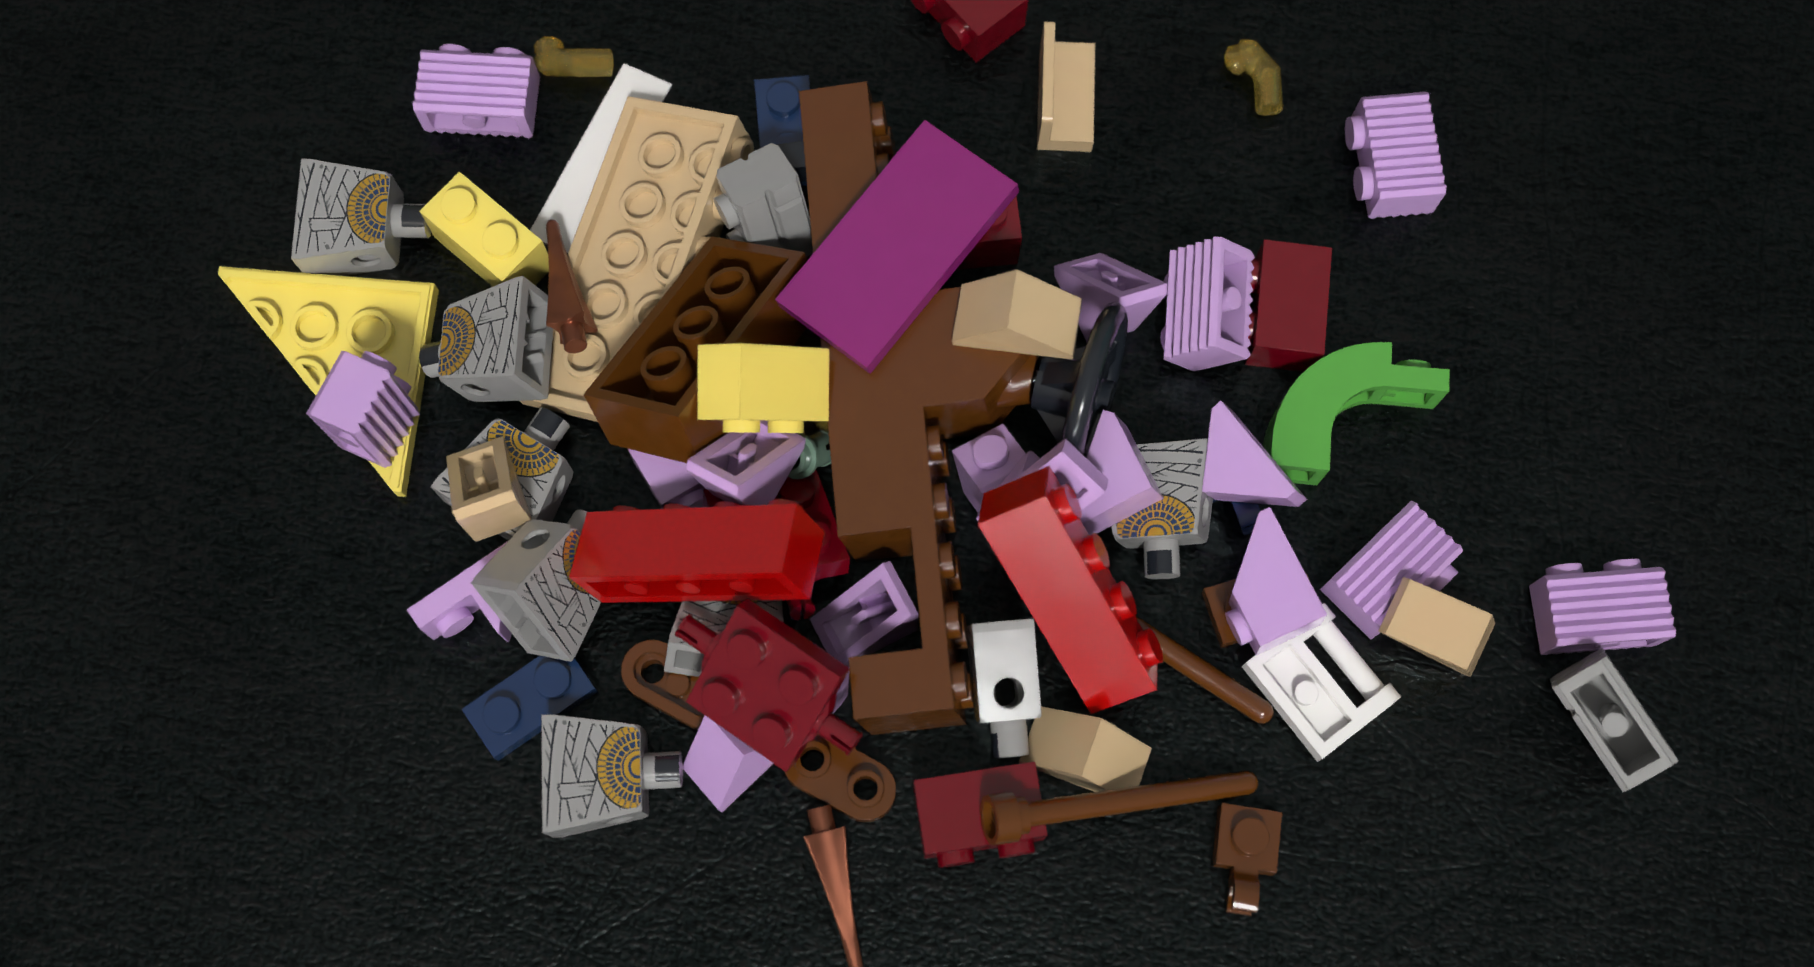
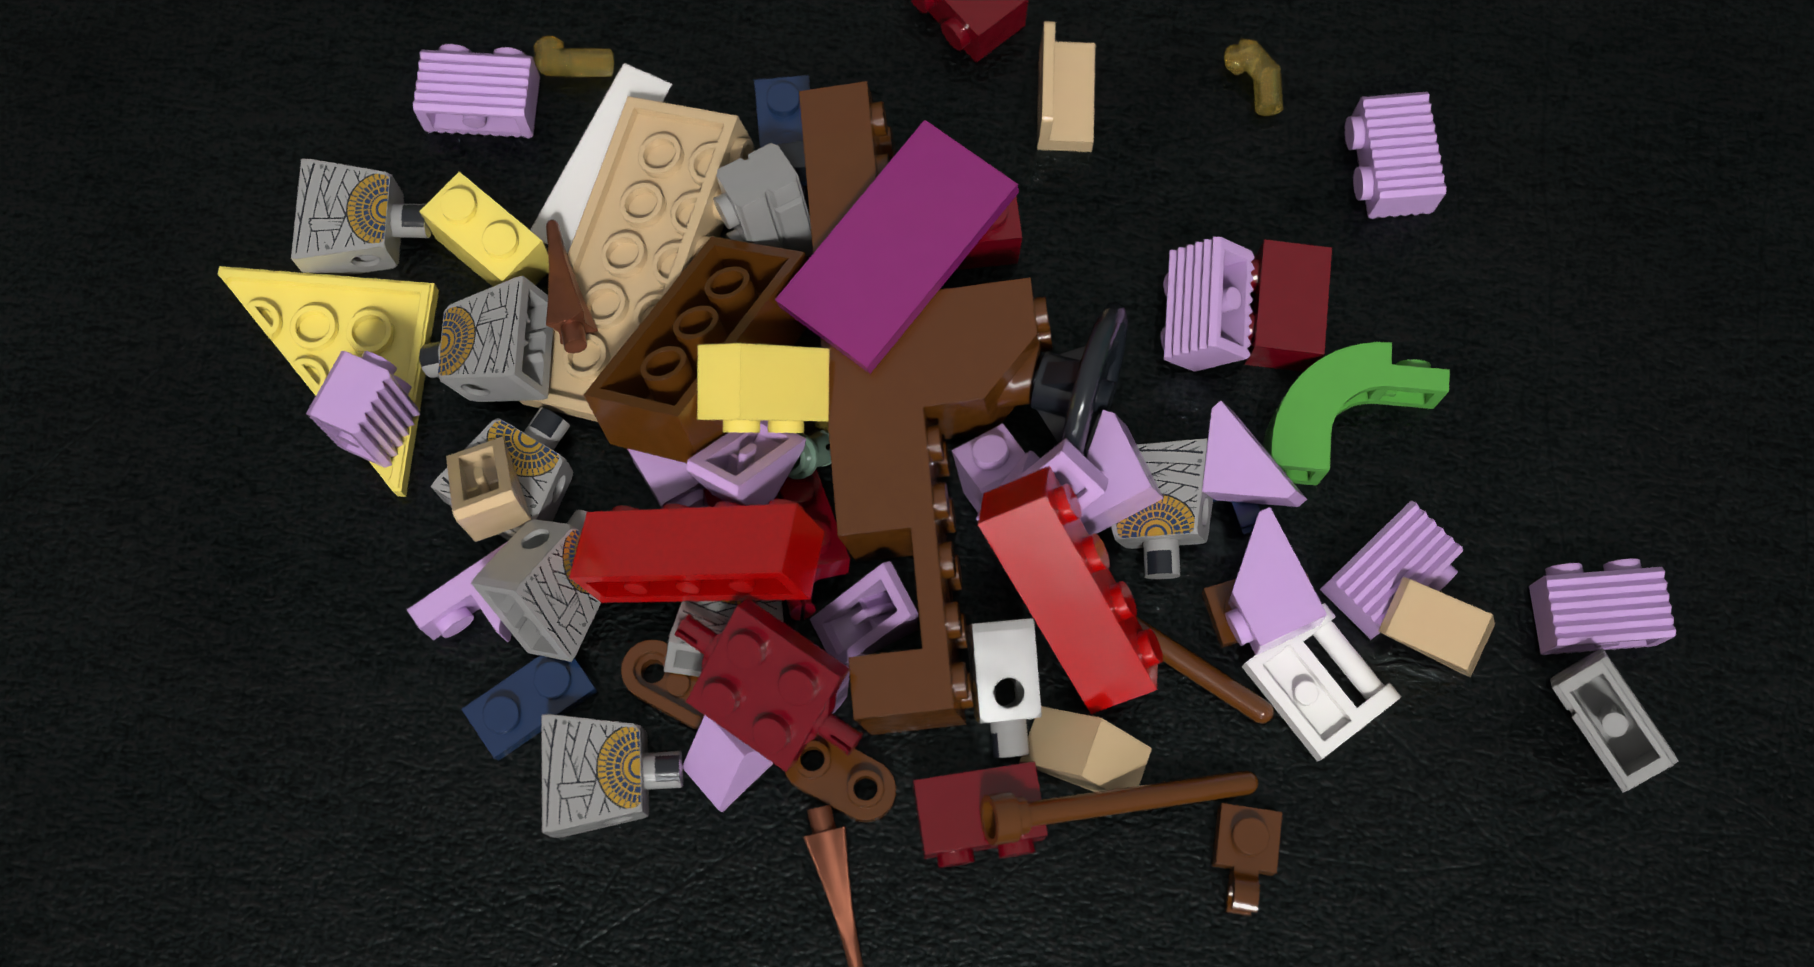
(1017, 316): tan slope -> none
(1104, 281): lavender slope -> none

